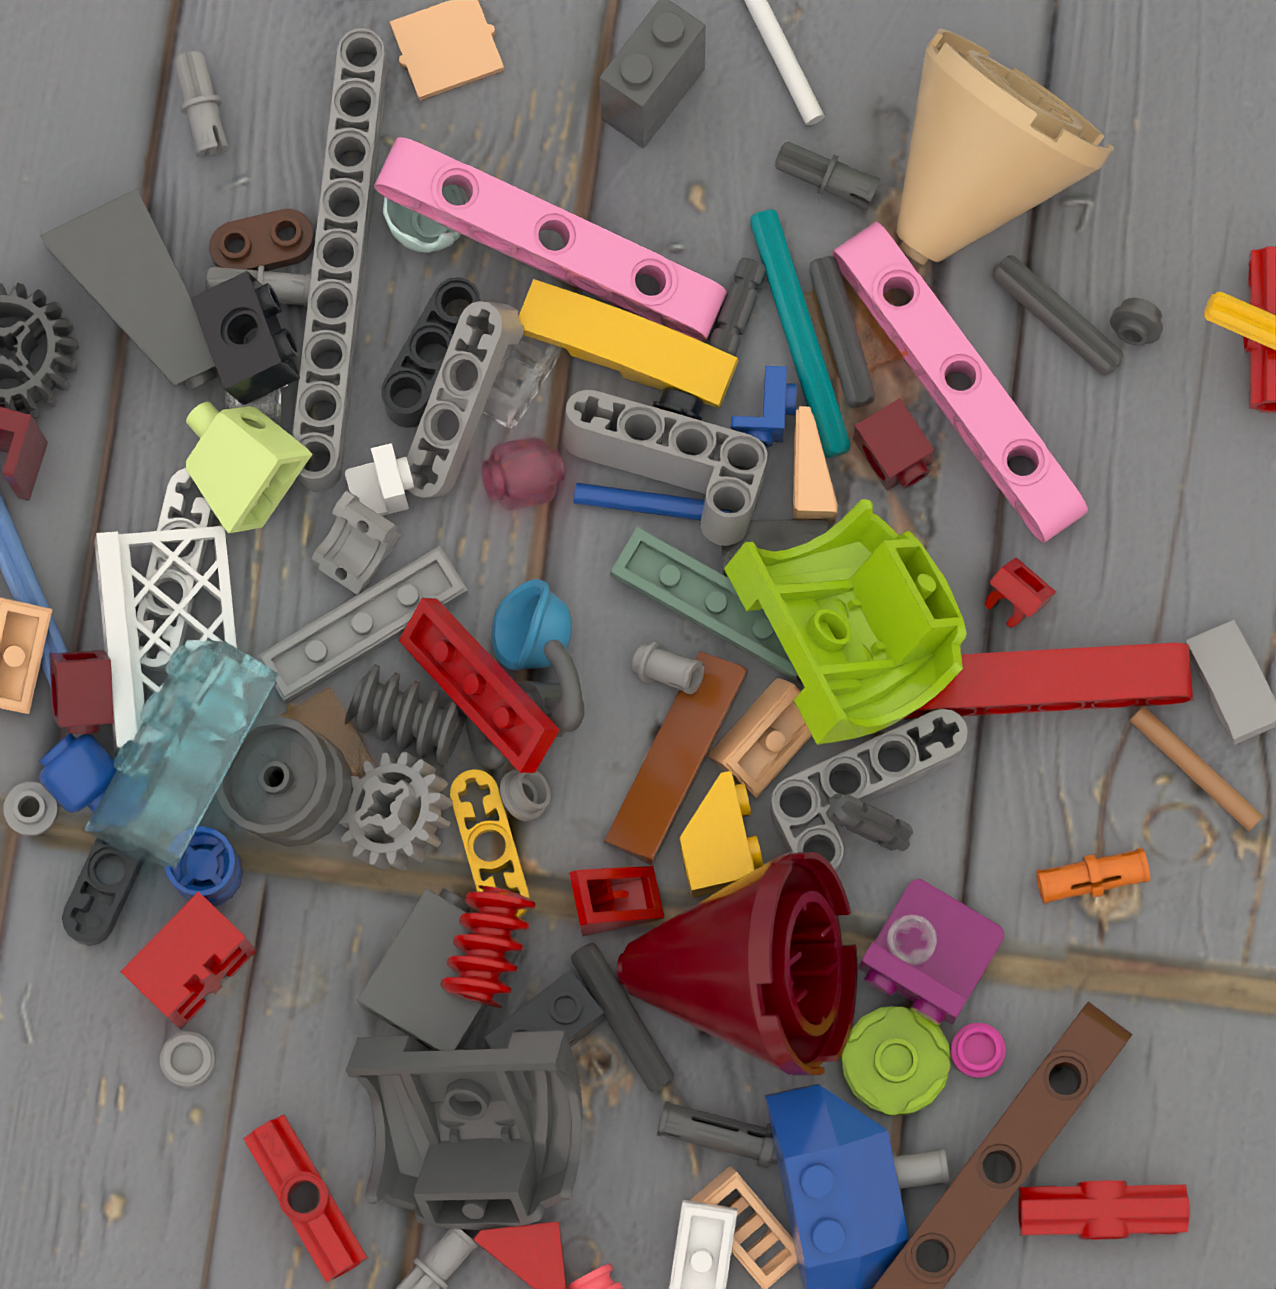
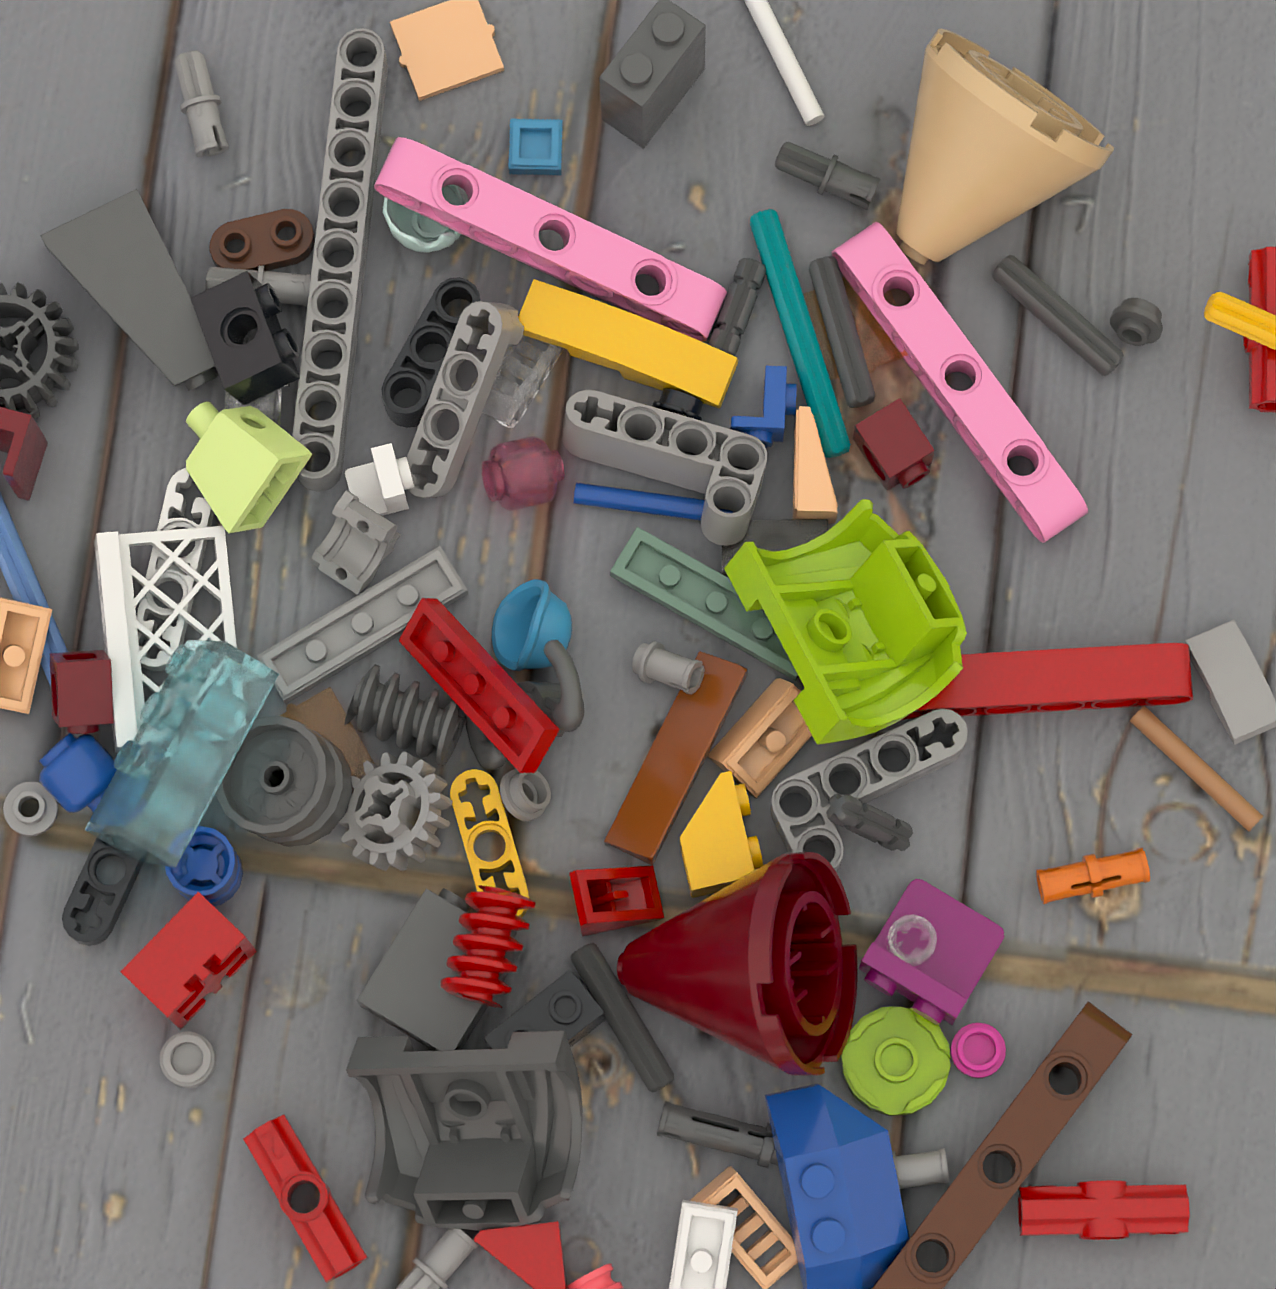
(535, 146): none -> dark azure tile
(1022, 588): red tile -> none

